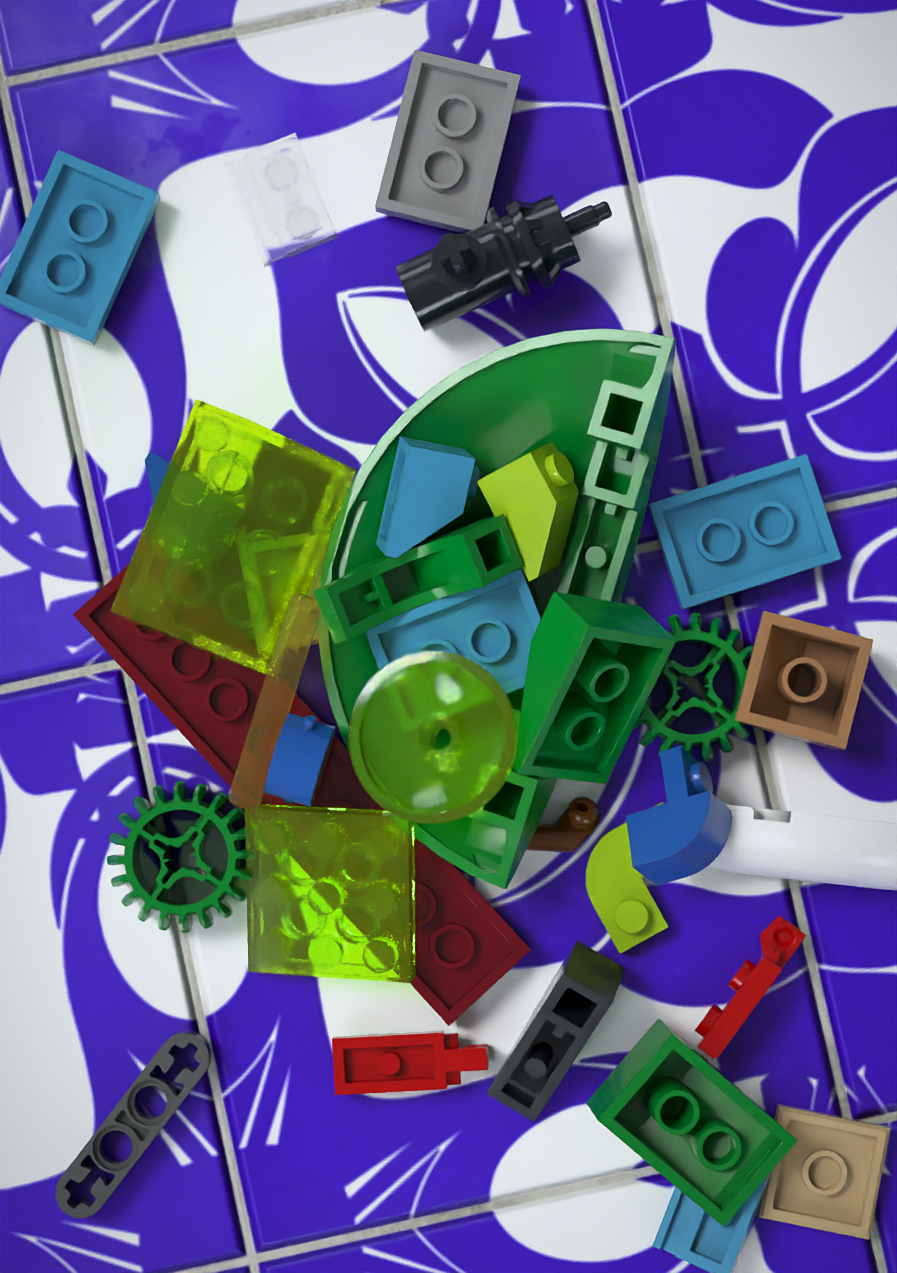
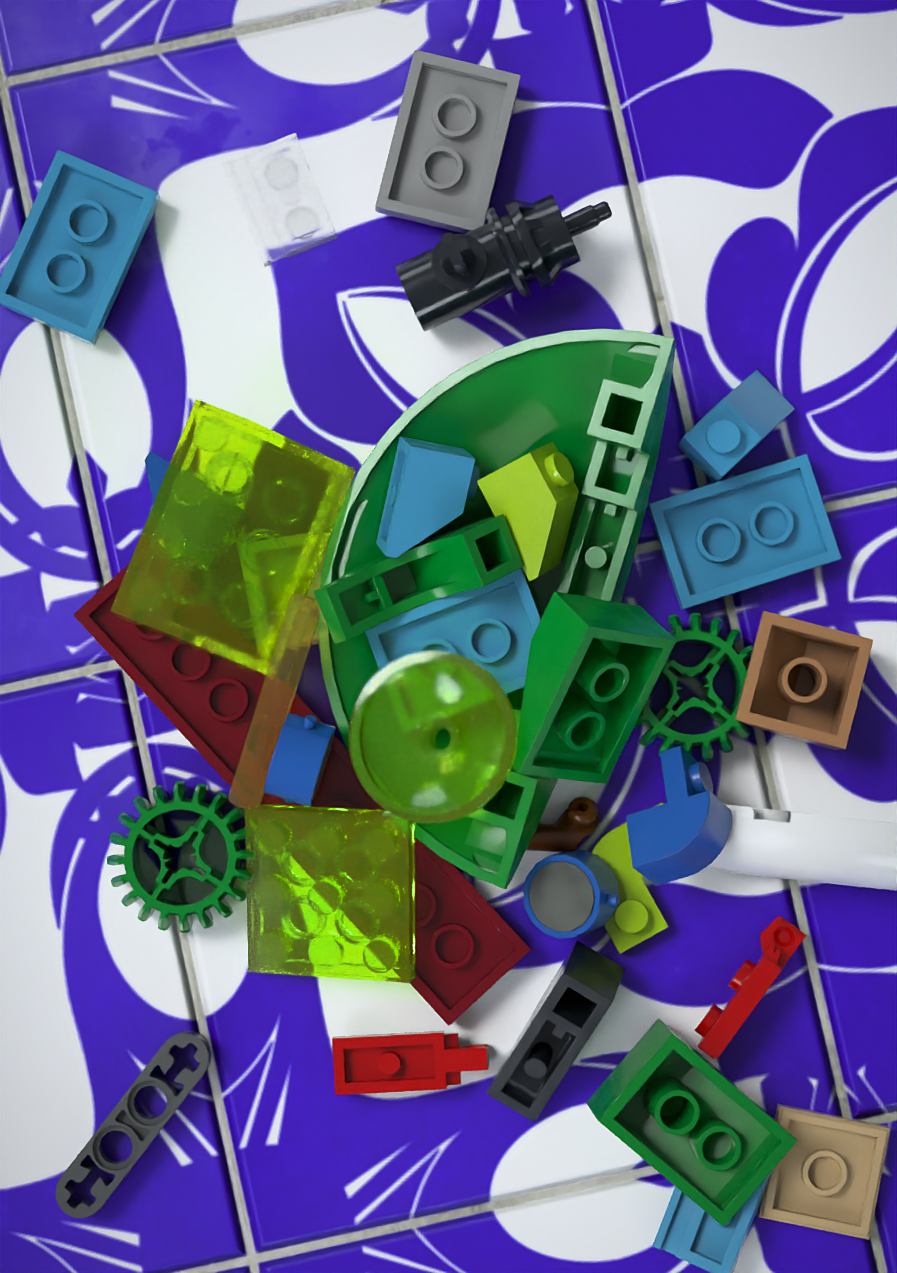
(570, 894): none -> piece
(735, 426): none -> dark azure slope

